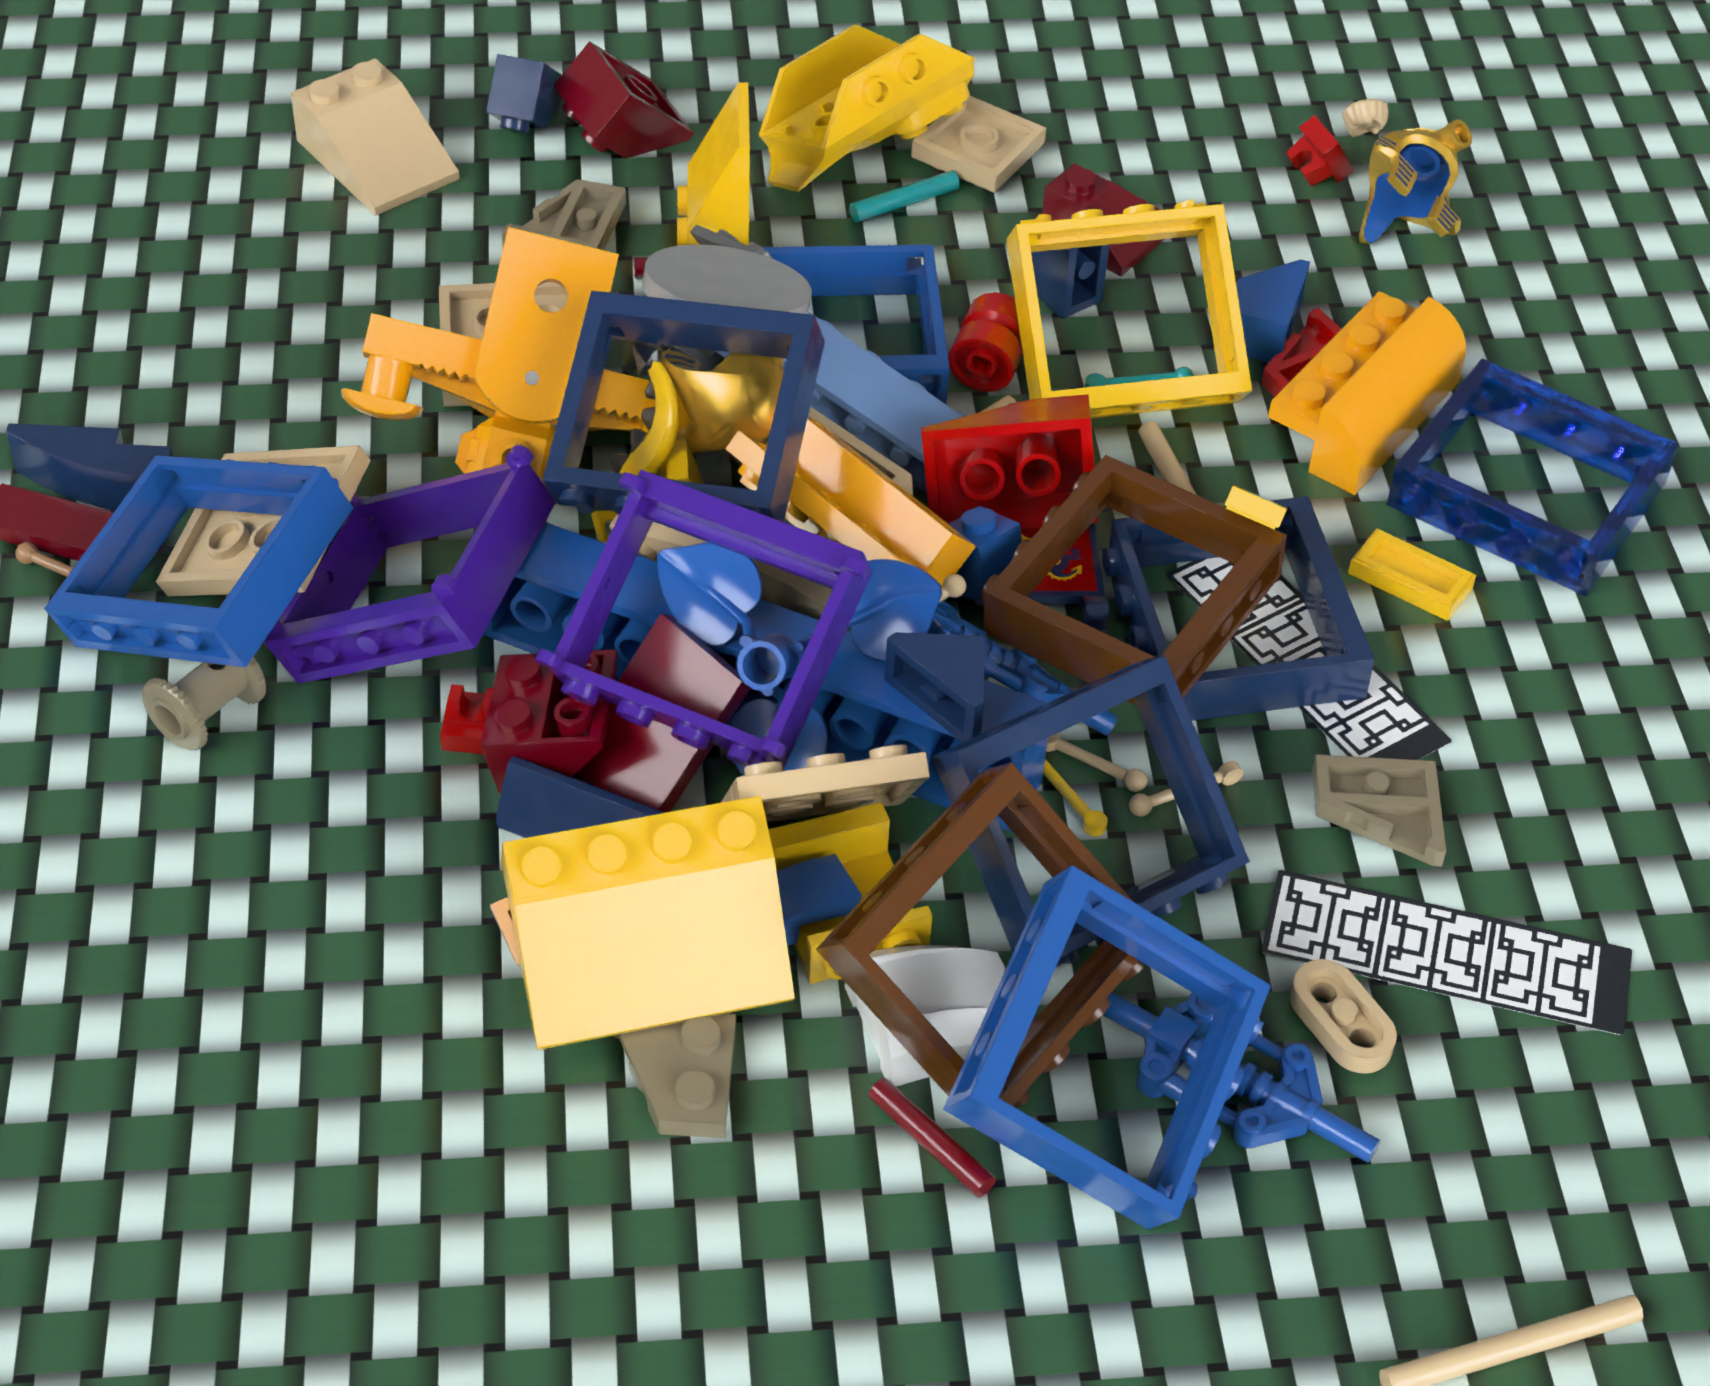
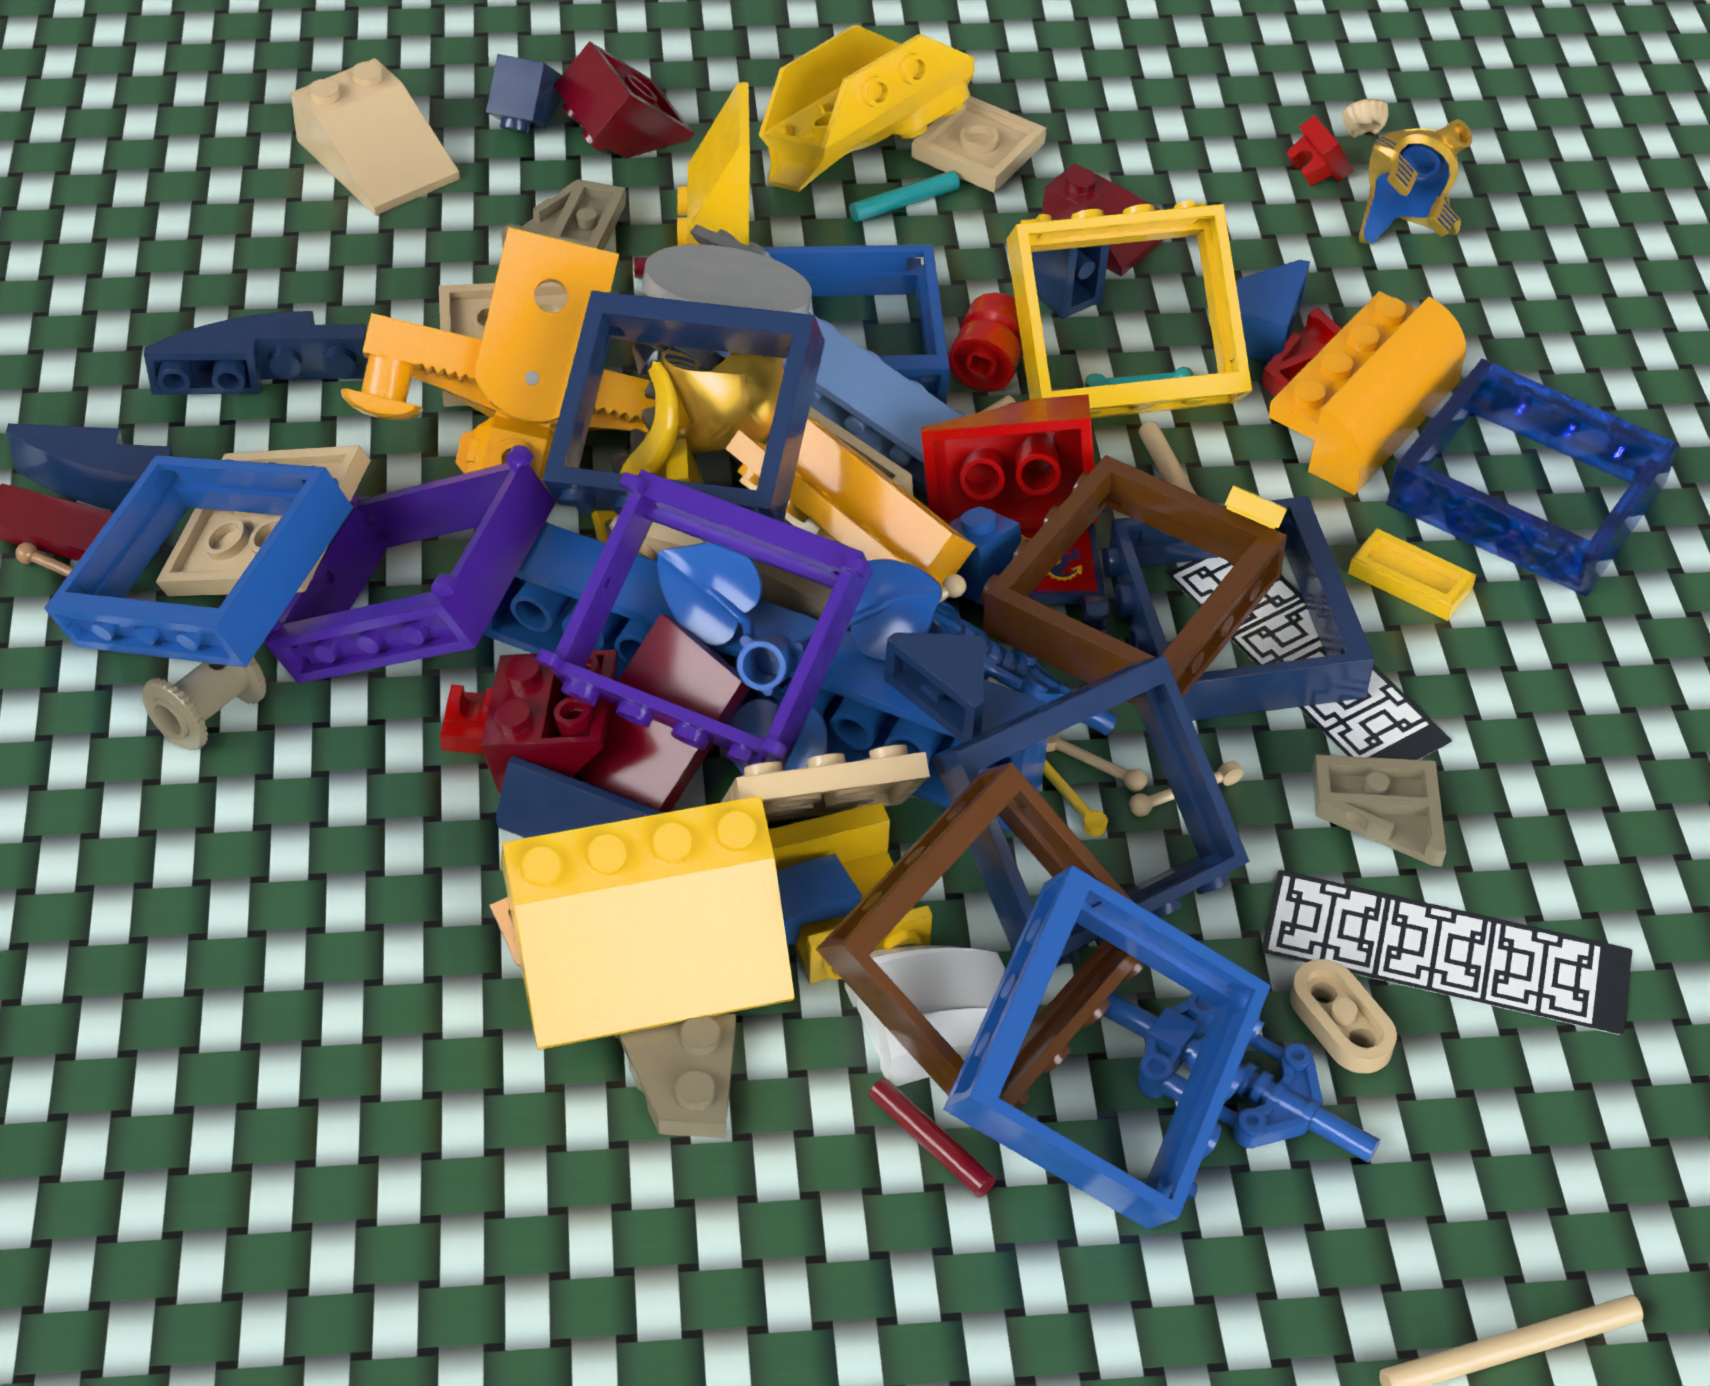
(245, 350): none -> dark blue slope

